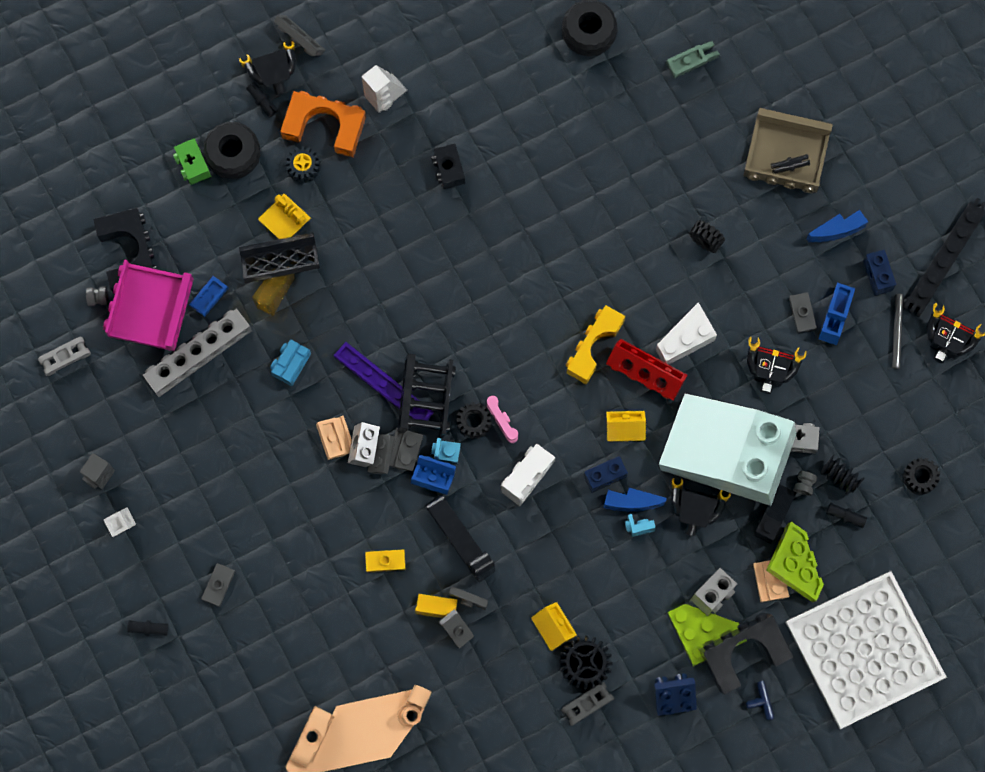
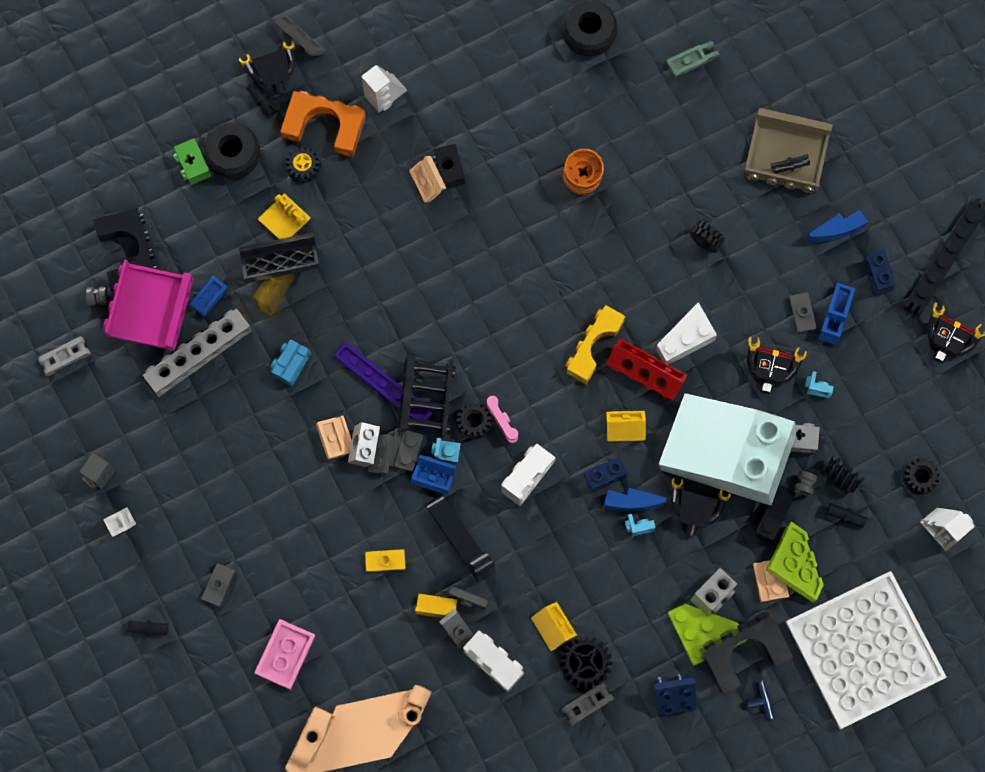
(285, 654): none -> bright pink plate
(427, 179): none -> light nougat plate
(493, 660): none -> white wedge
(580, 161): none -> orange wheel
(818, 389): none -> medium azure bracket
(897, 331): dark grey bar -> none
(947, 526): none -> white wedge

